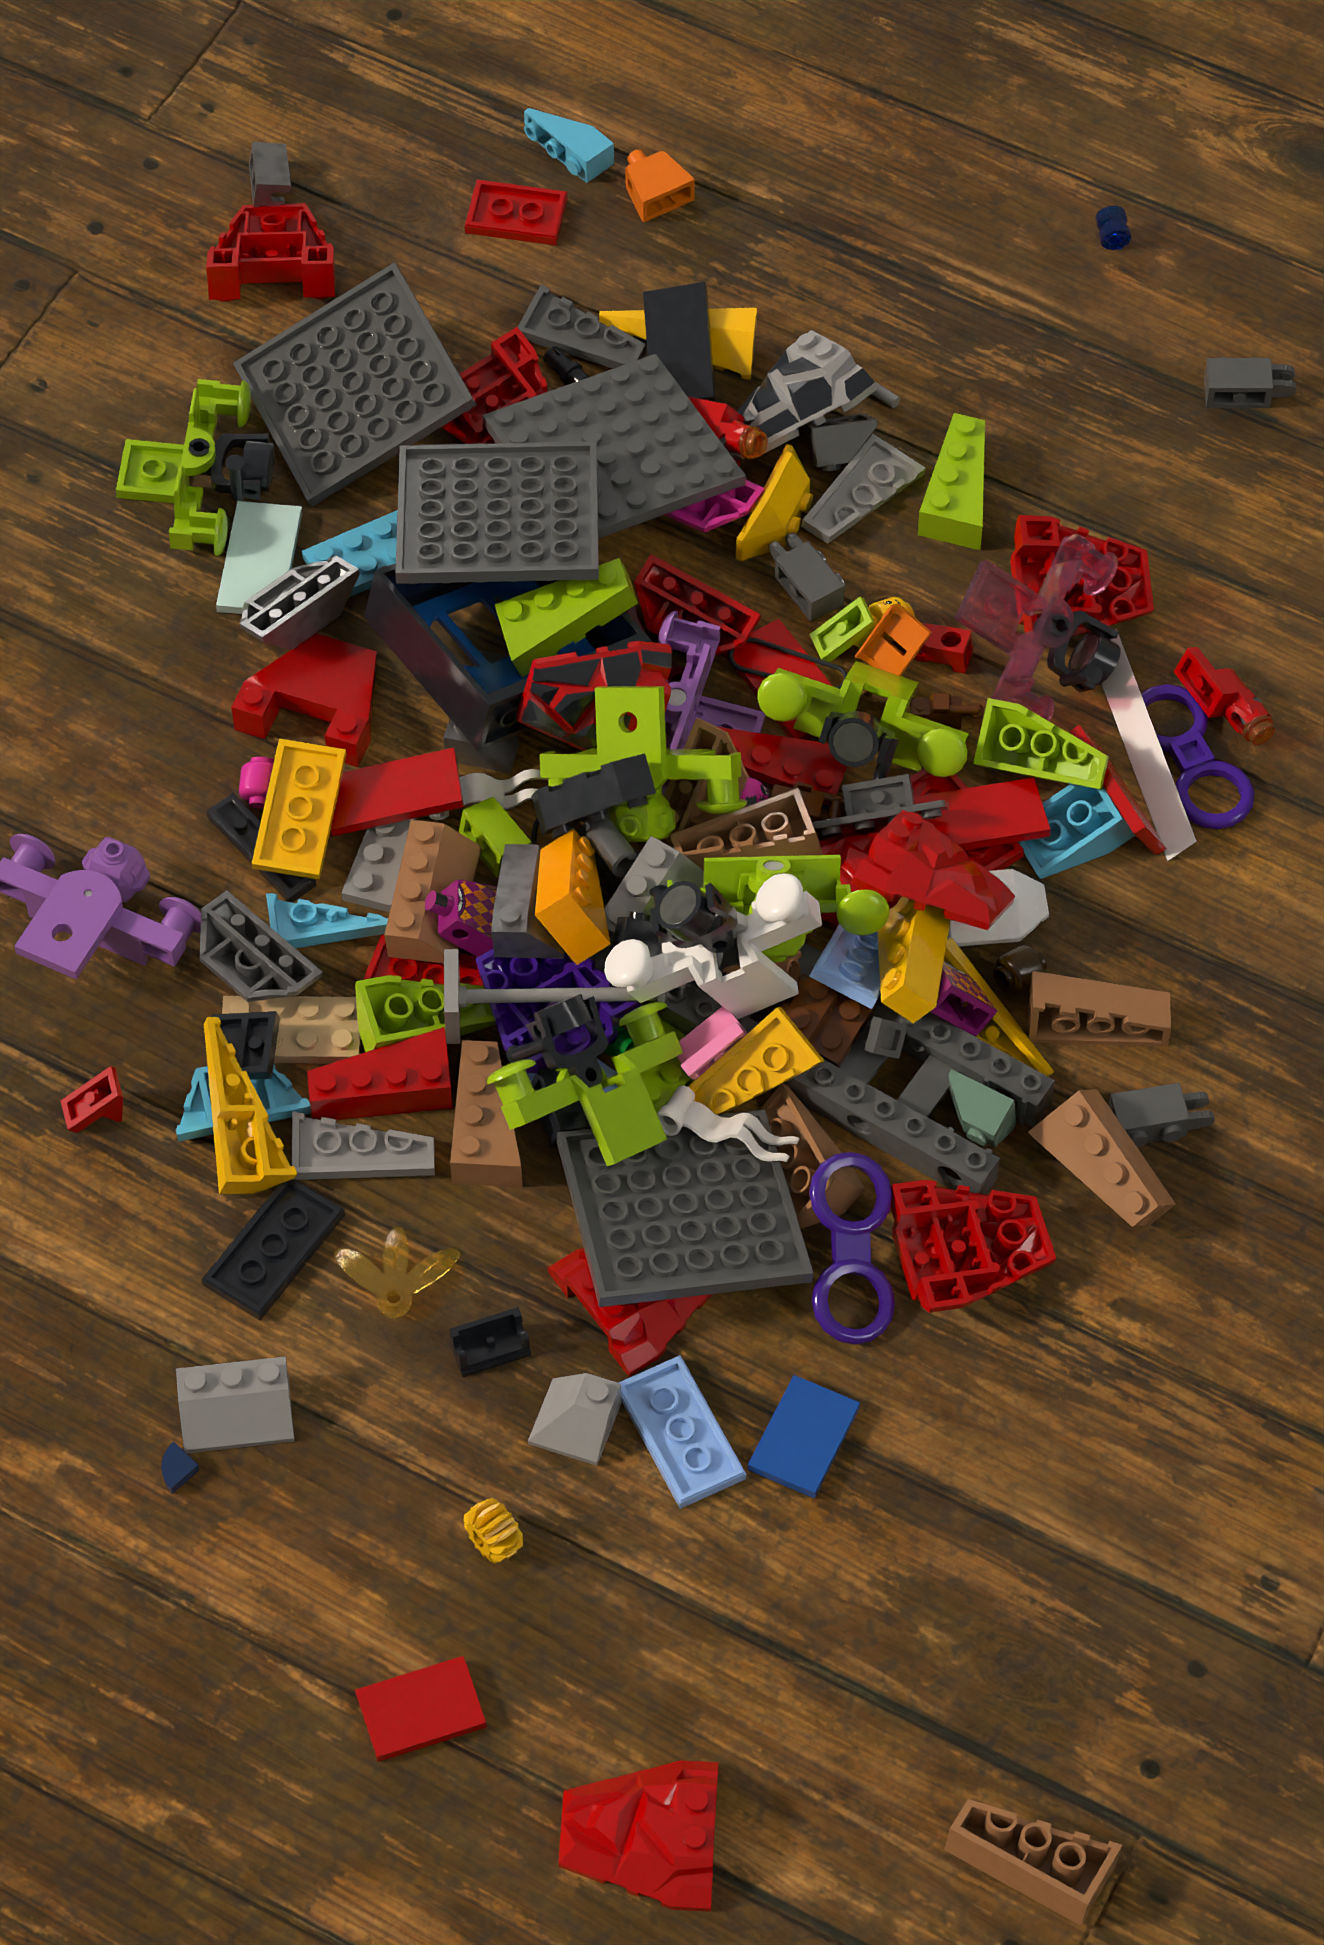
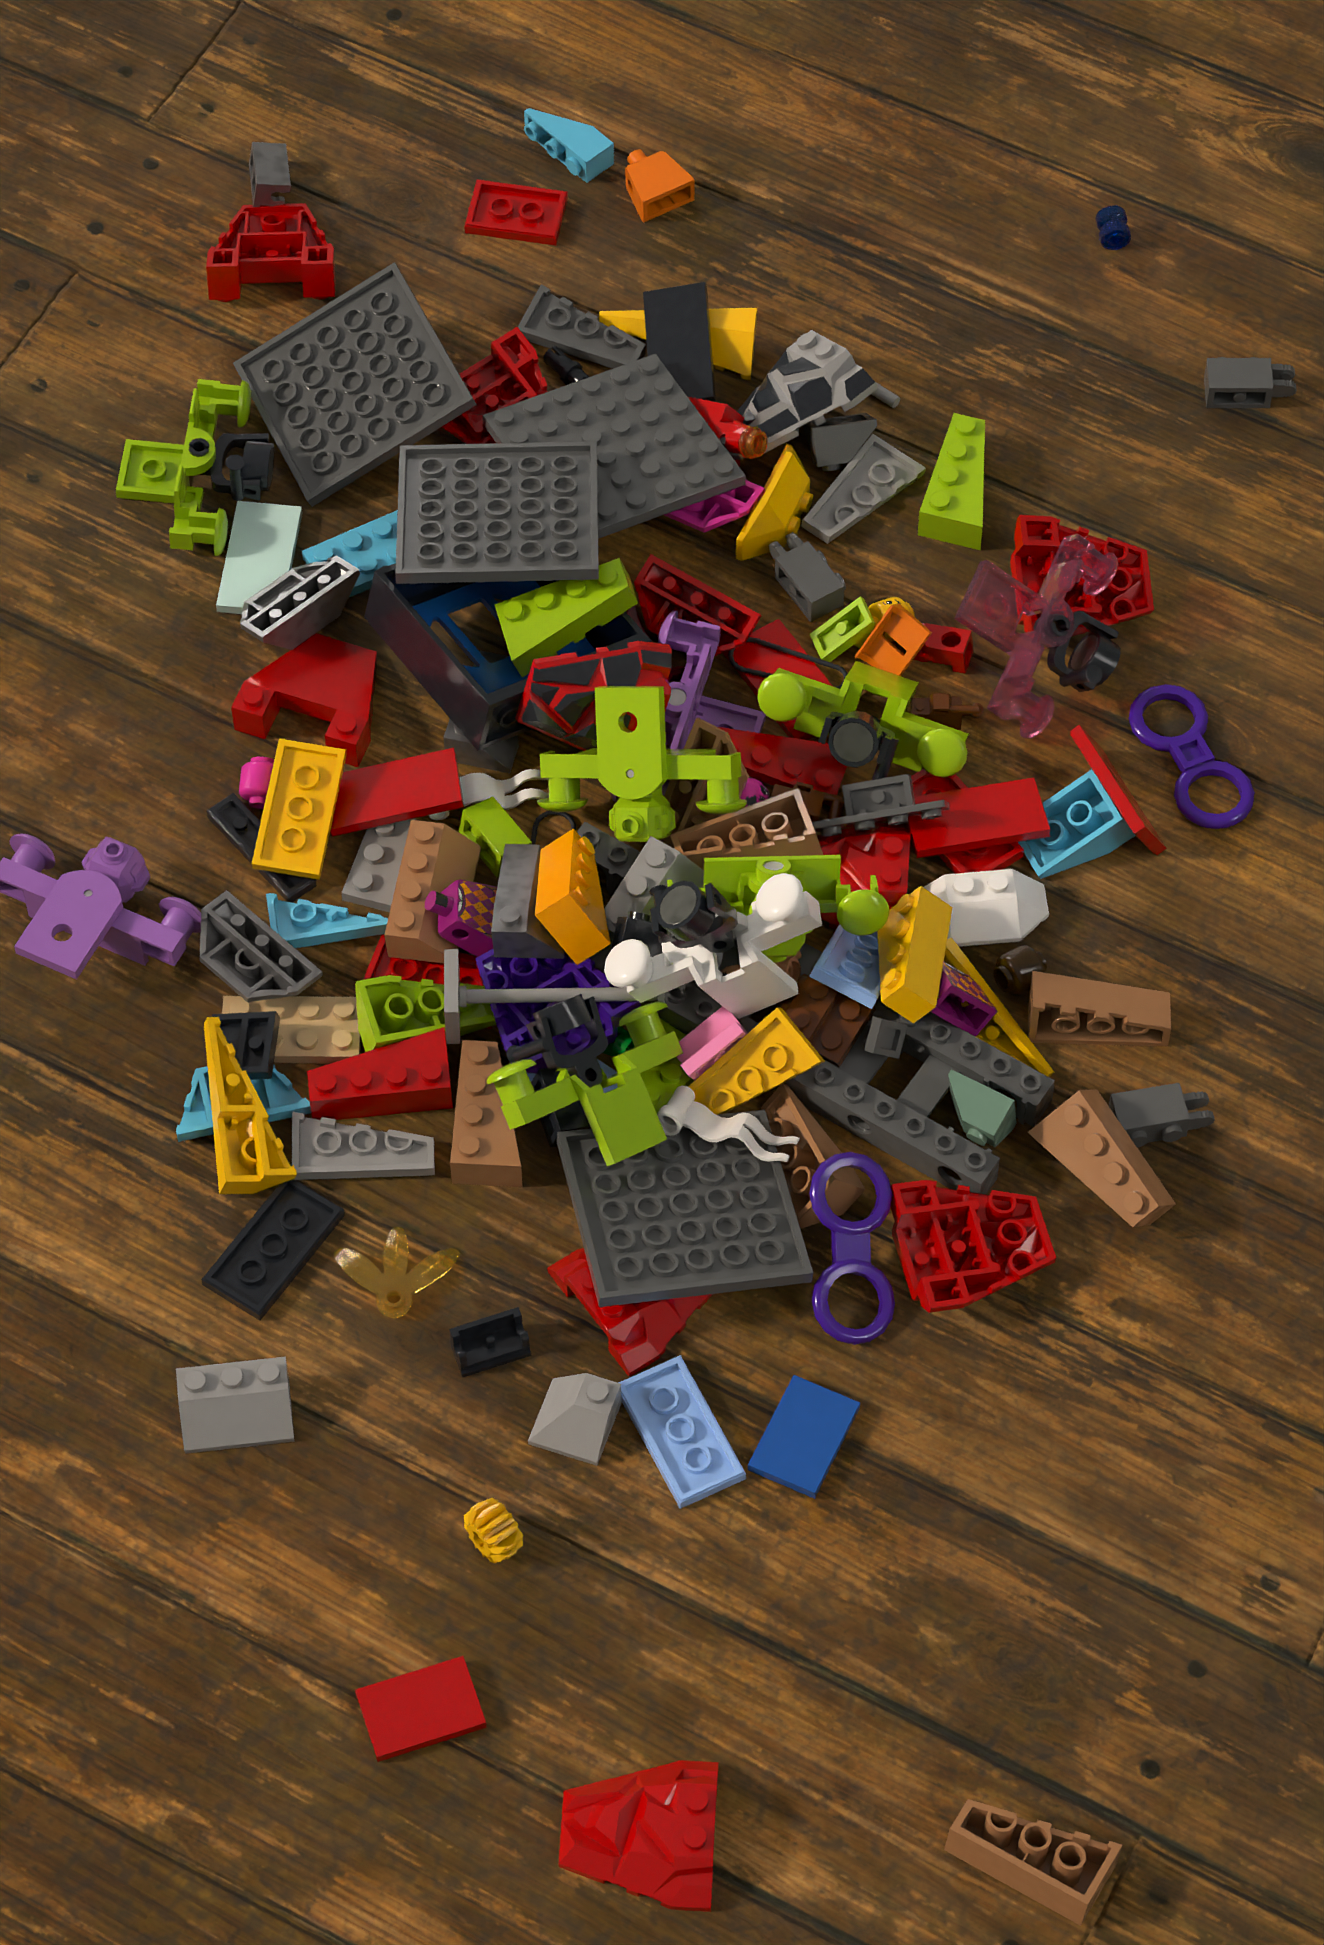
(93, 1100): red slope -> none
(177, 1467): dark blue tile -> none
(594, 795): black brick -> none
(611, 846): dark grey wheel -> none
(933, 870): red wedge -> none
(1031, 746): lime wedge -> none
(1147, 758): white sticker -> none
(1224, 694): red plate -> none

